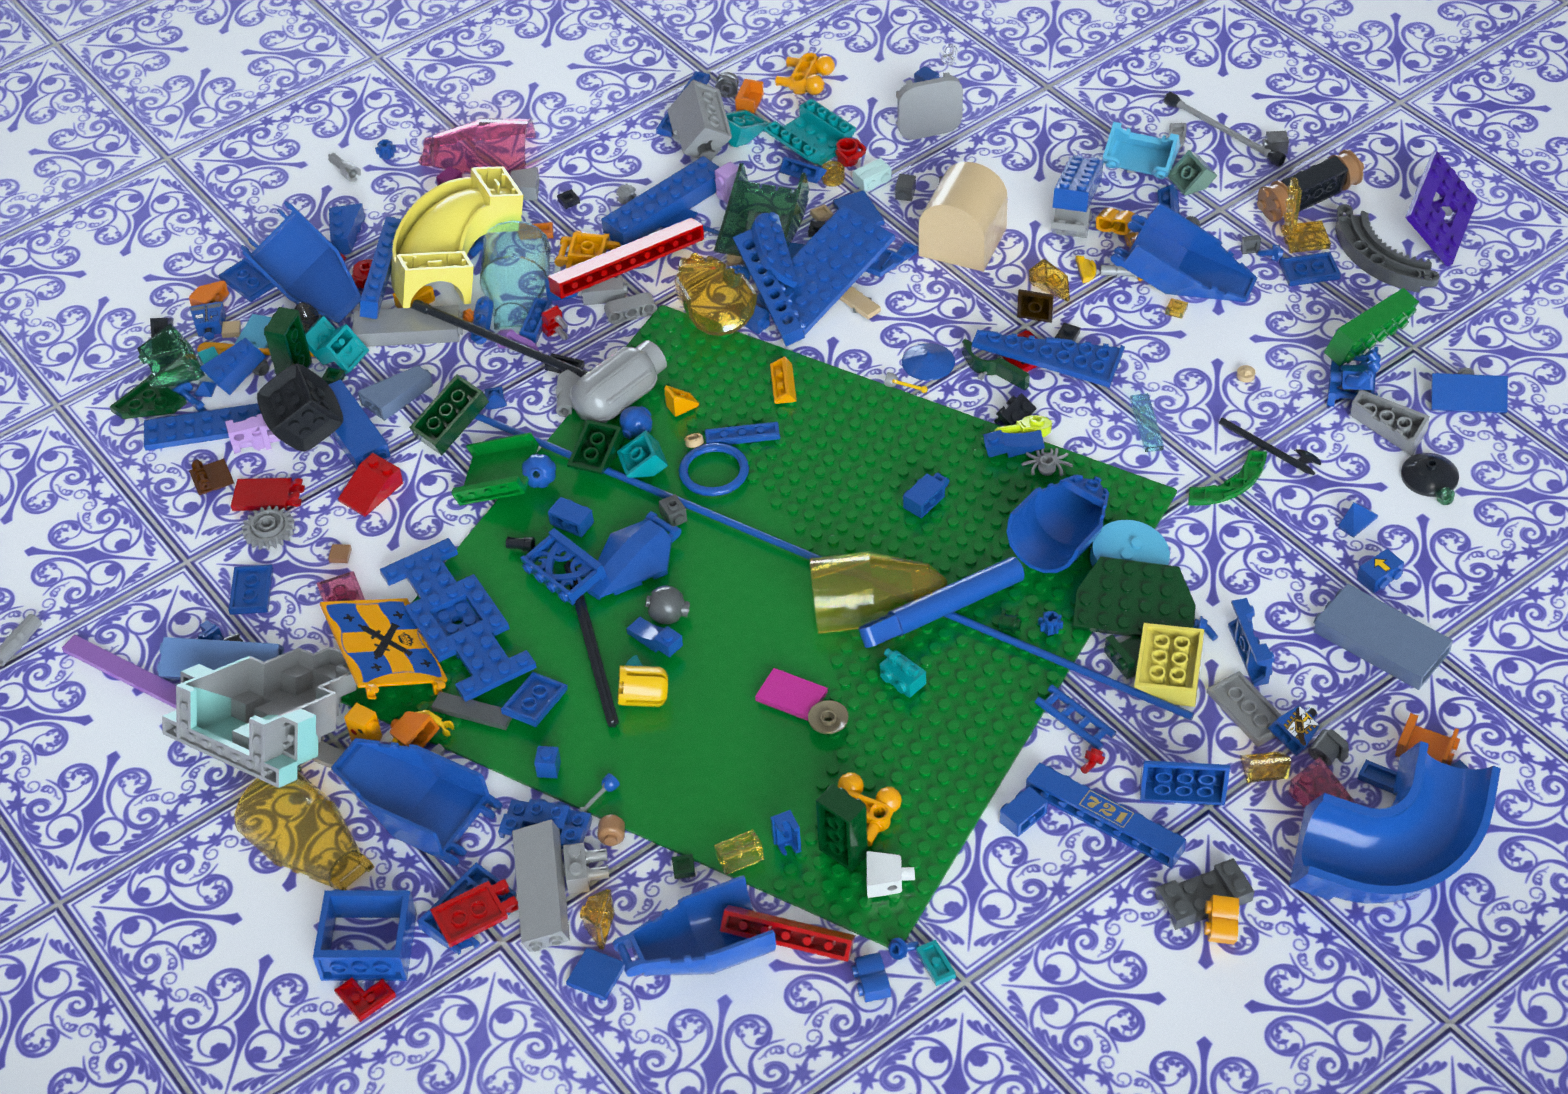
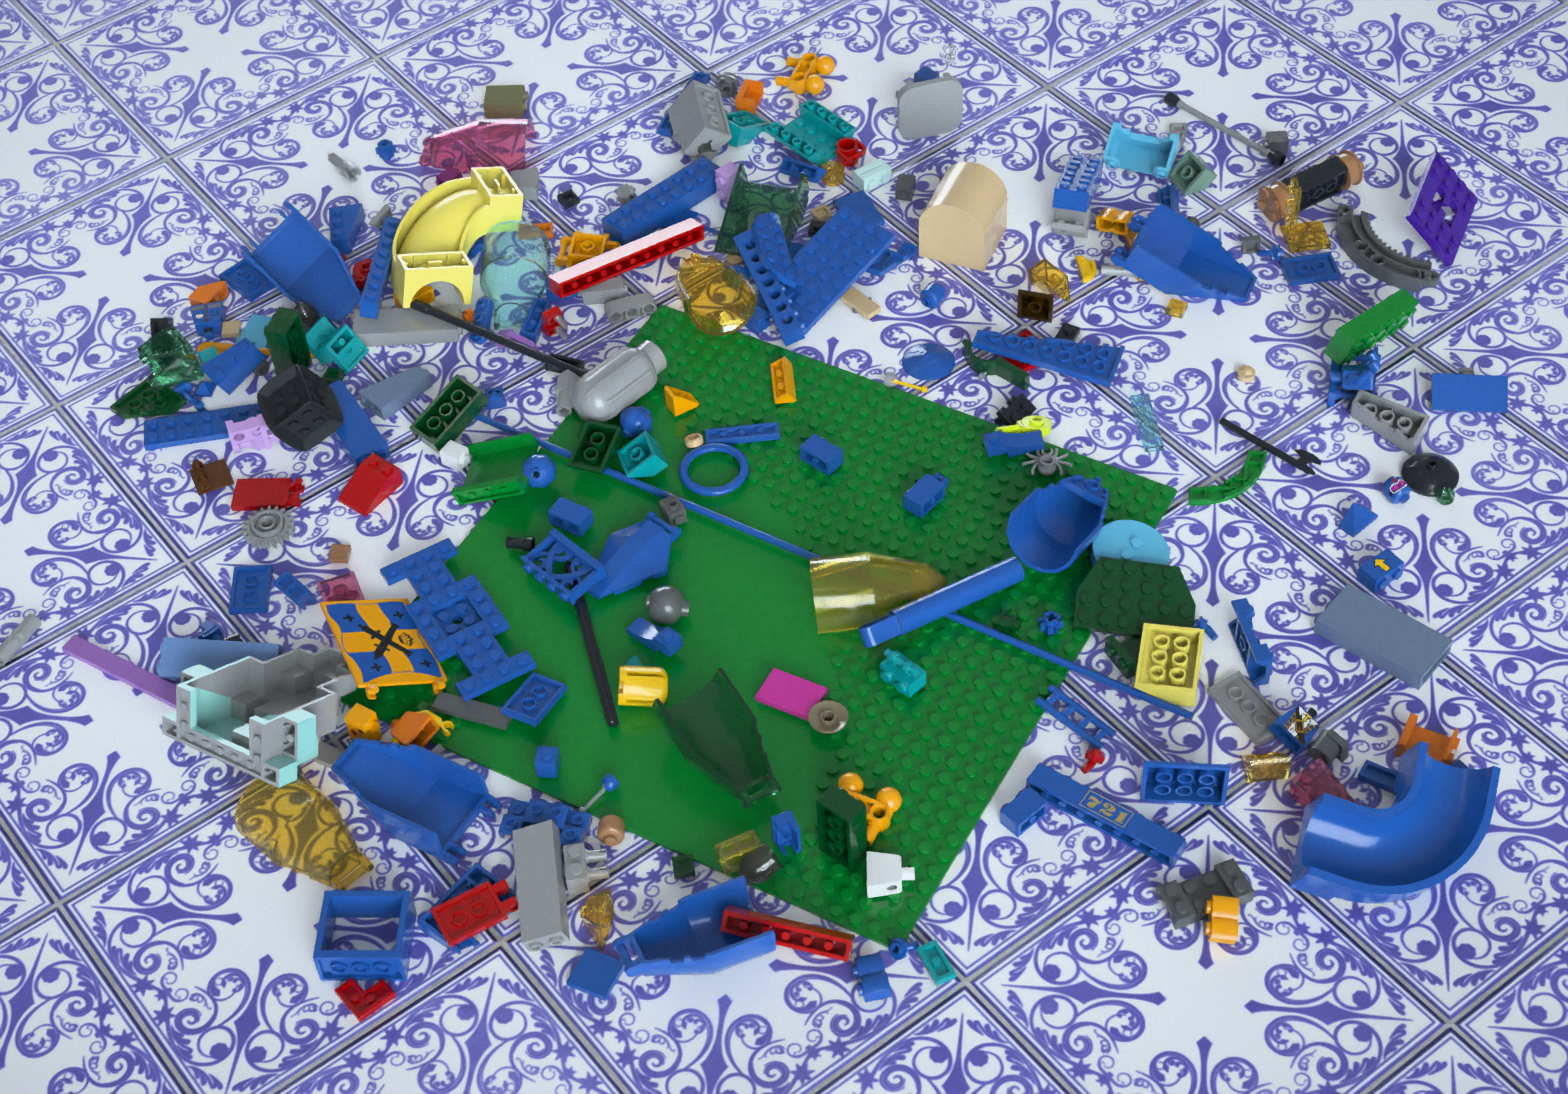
(294, 589): none -> blue hinge
(379, 218): none -> light grey tile
(455, 455): none -> white brick
(505, 101): none -> olive brick
(721, 739): none -> clear green windscreen
(759, 865): none -> clear smoke helmet
(821, 454): none -> blue brick
(932, 295): none -> blue head
(1396, 490): none -> blue head

